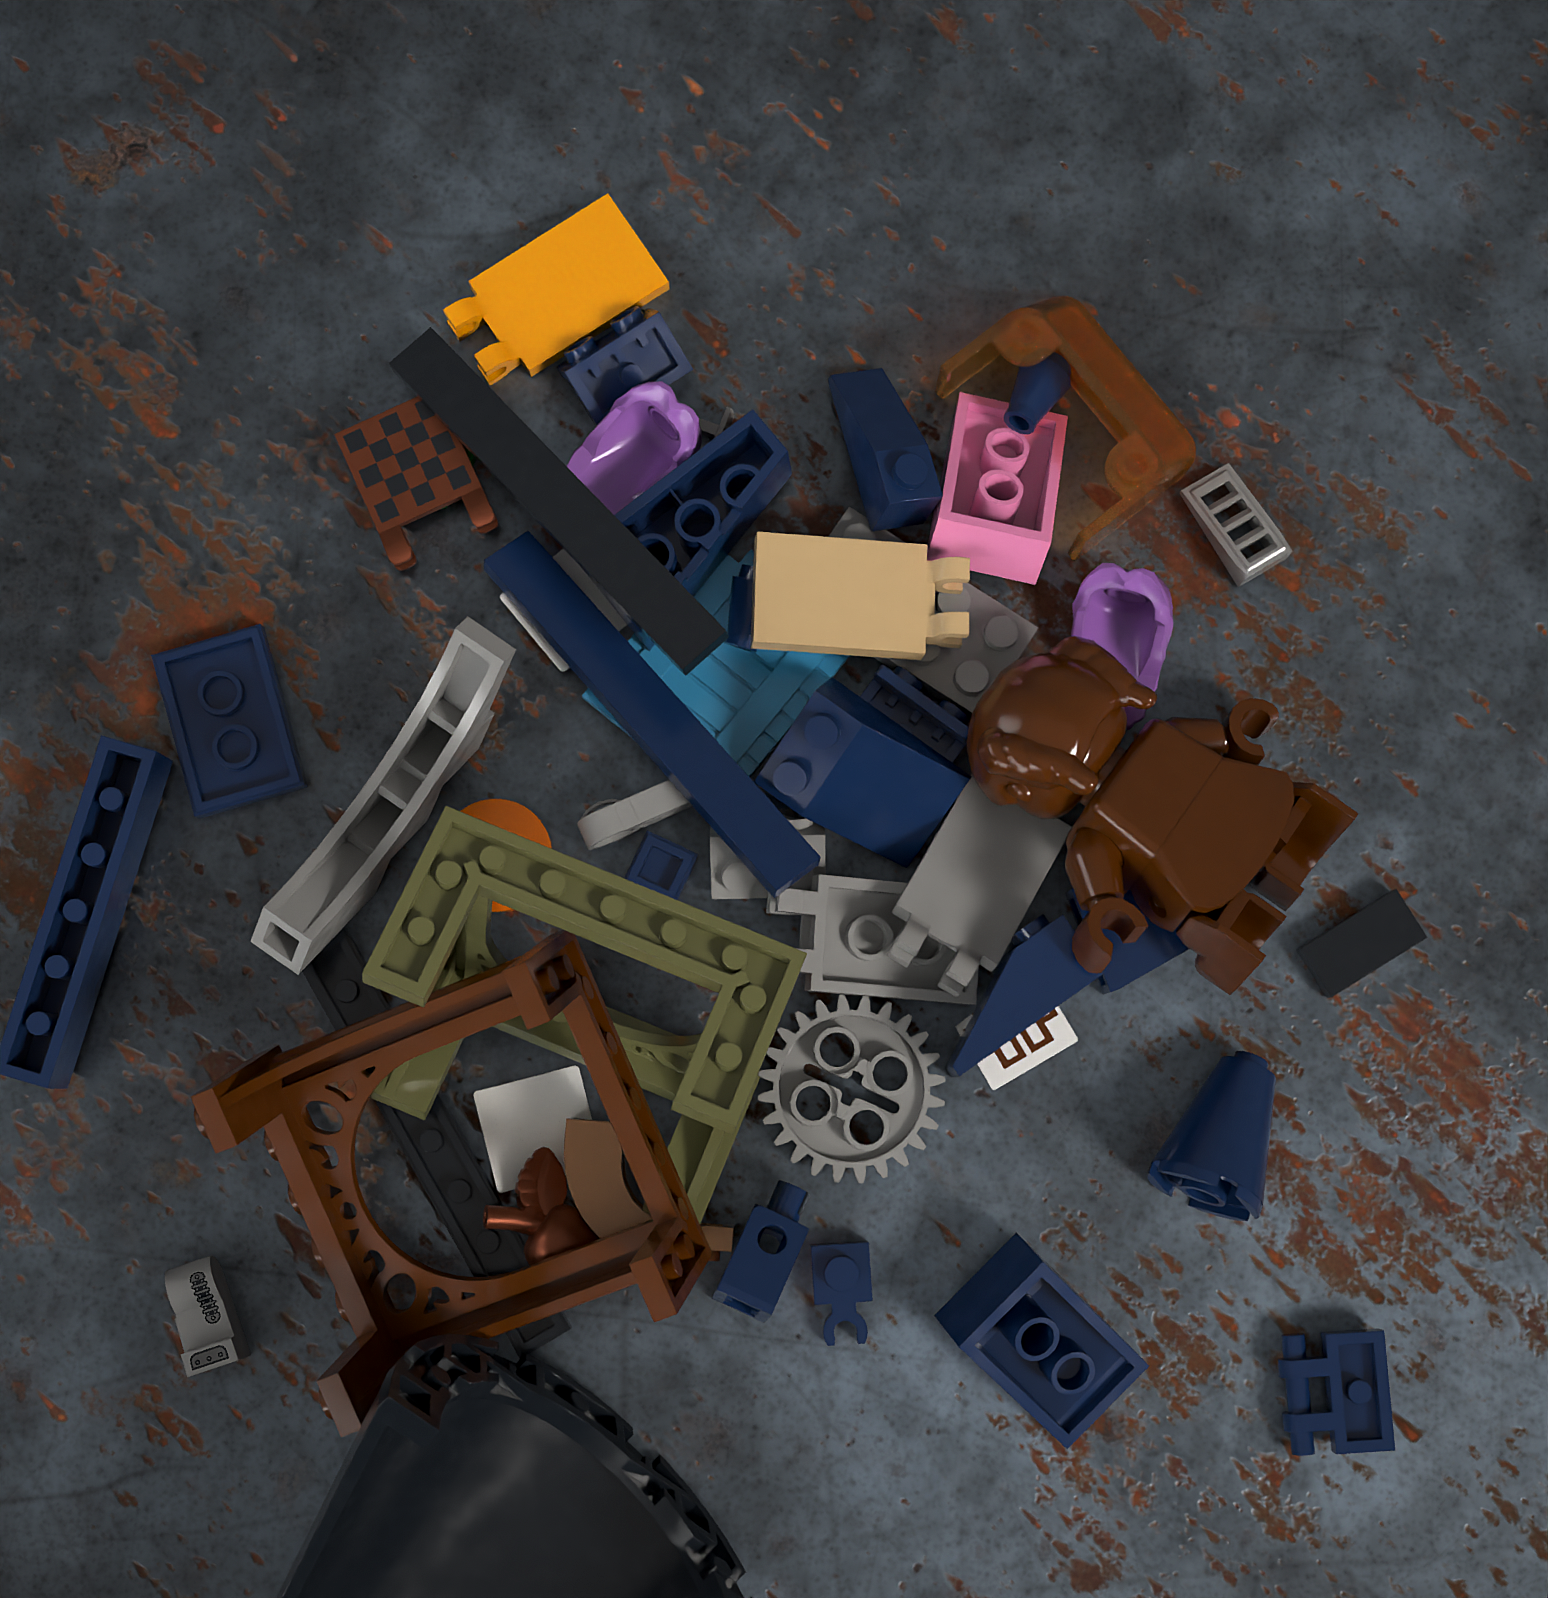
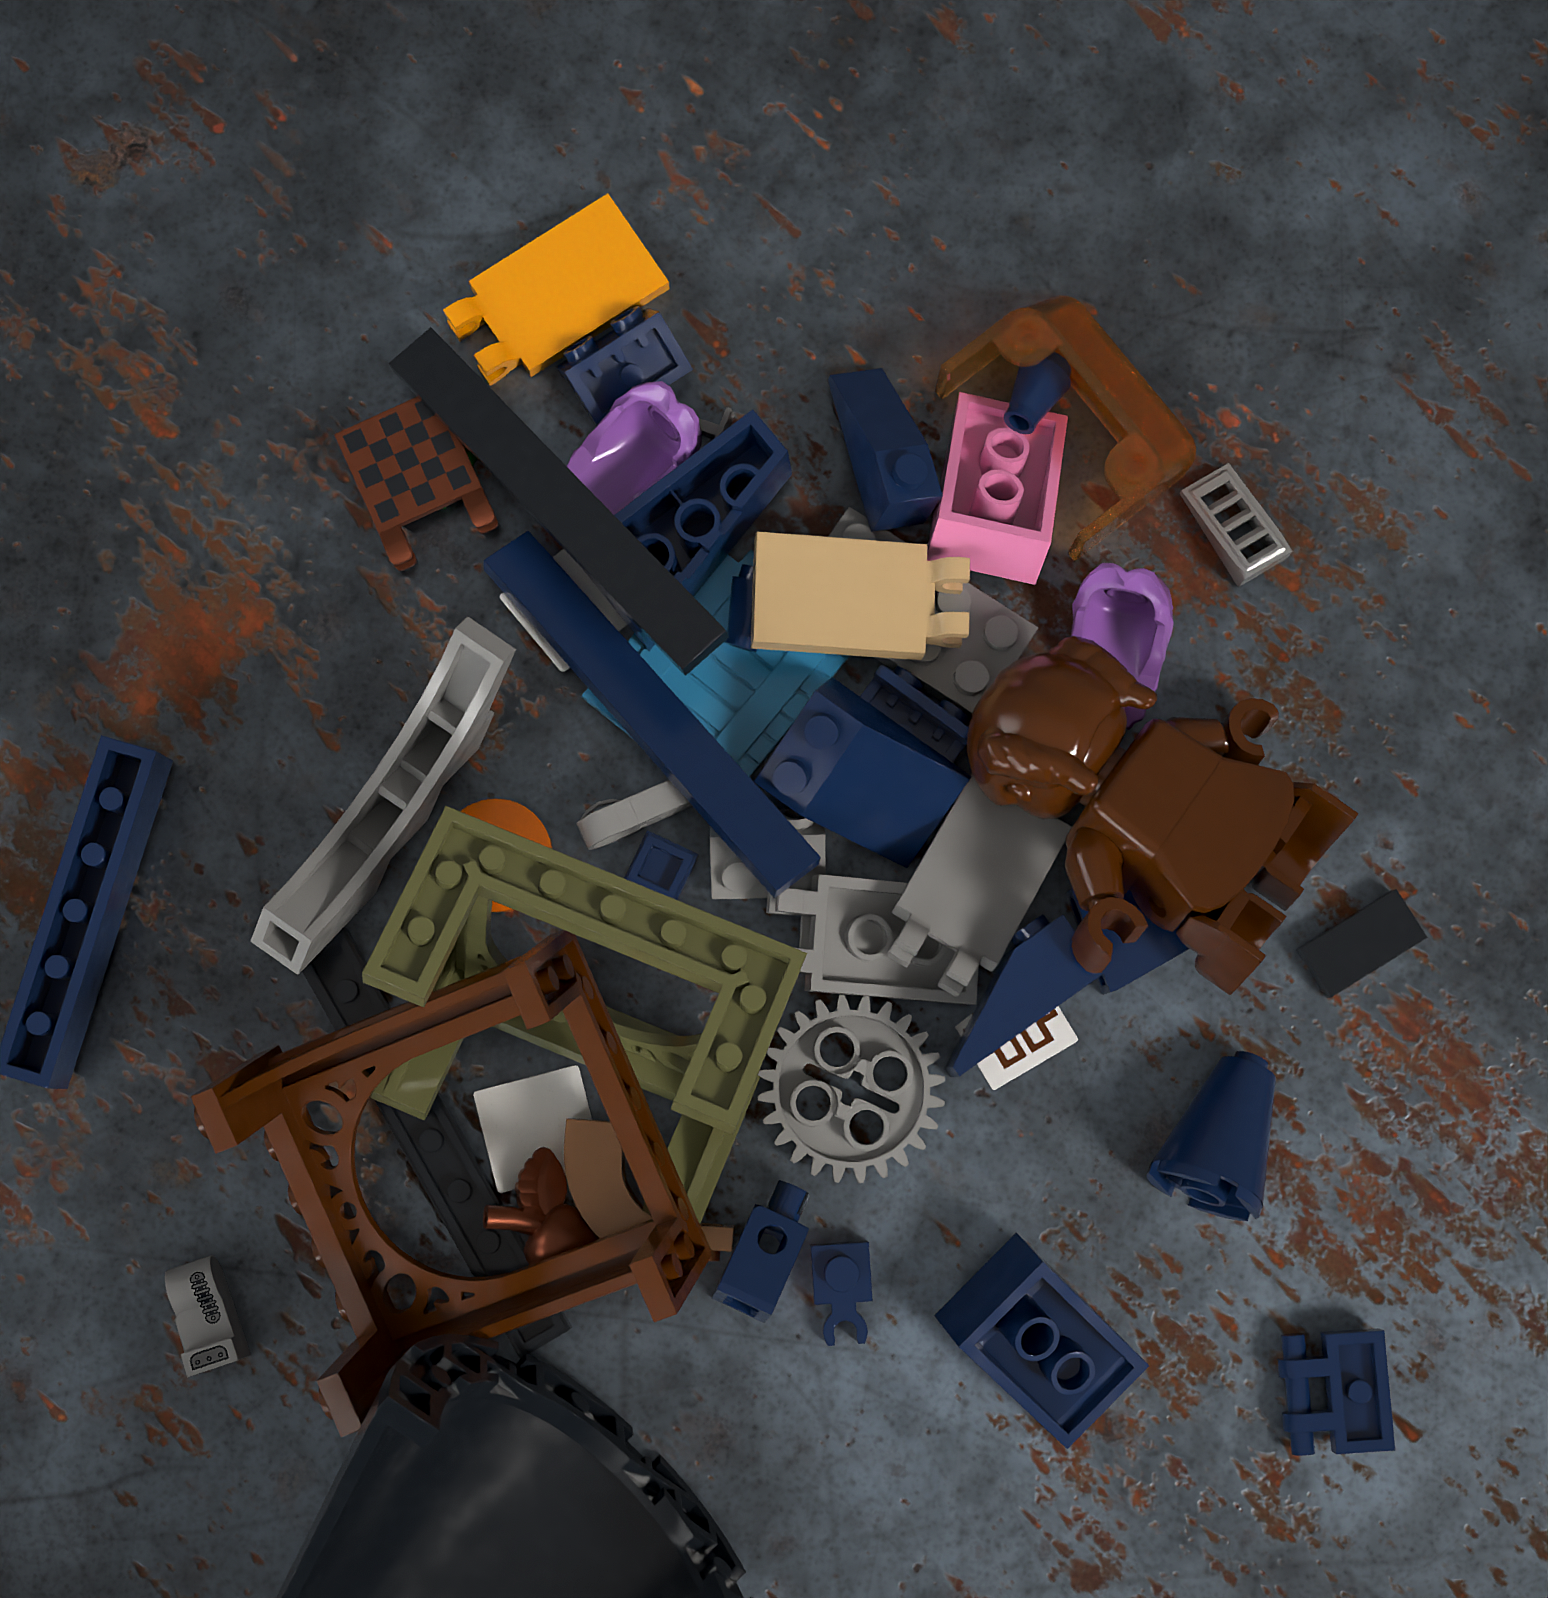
(229, 721): dark blue tile -> none

